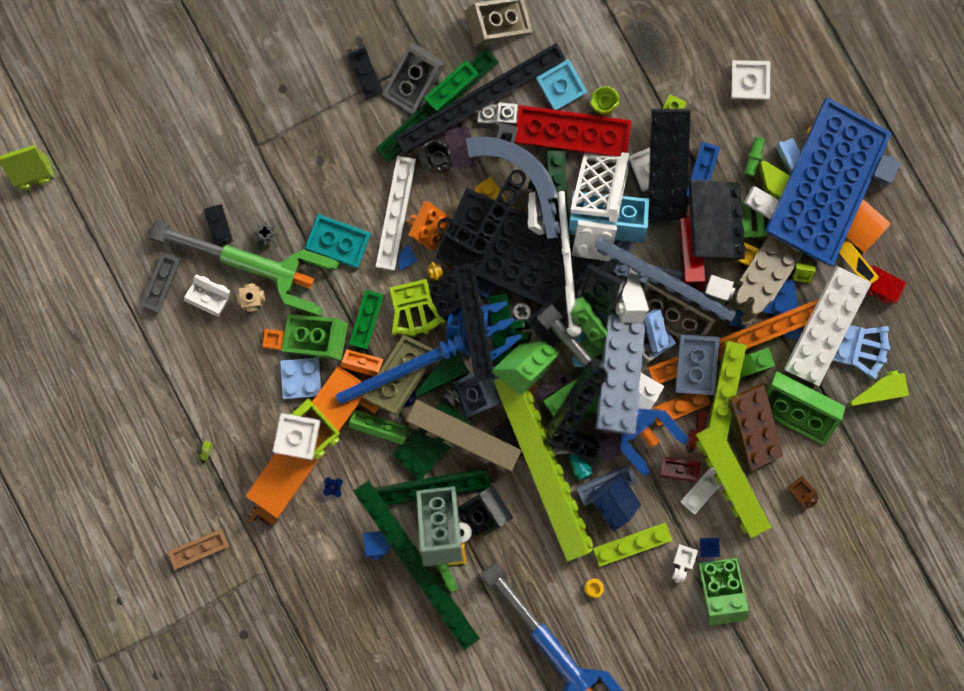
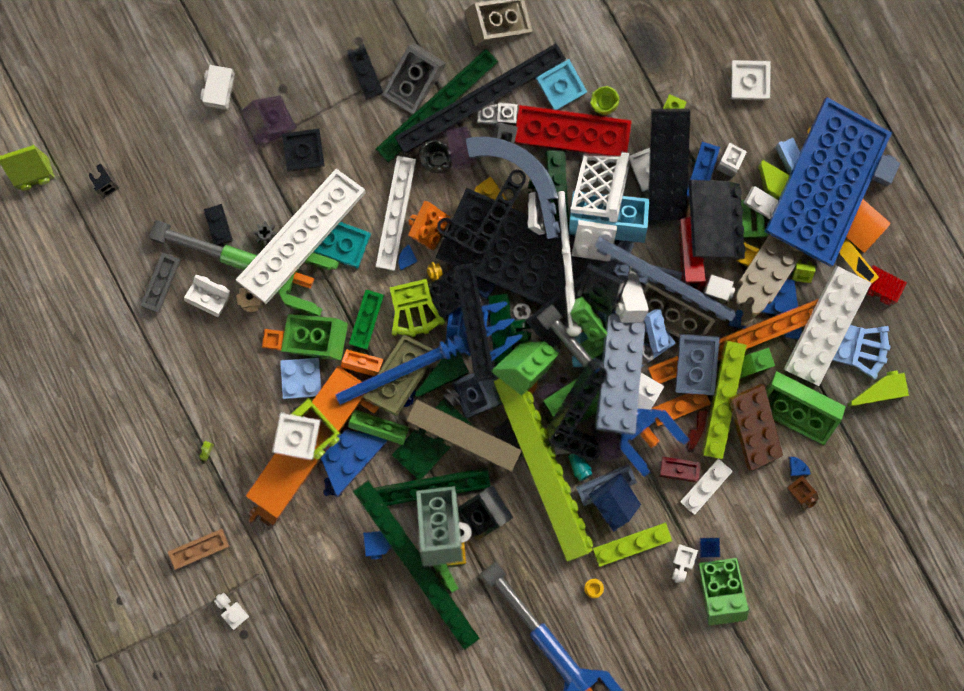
(105, 183): none -> black hinge
(218, 87): none -> white brick
(234, 614): none -> white plate
(268, 119): none -> slope
(300, 236): none -> white plate
(303, 150): none -> black plate
(350, 457): none -> blue wing
(451, 86): green plate -> none
(731, 160): none -> white slope
(733, 481): lime brick -> none
(754, 156): bright green pin -> none
(798, 467): none -> blue tile

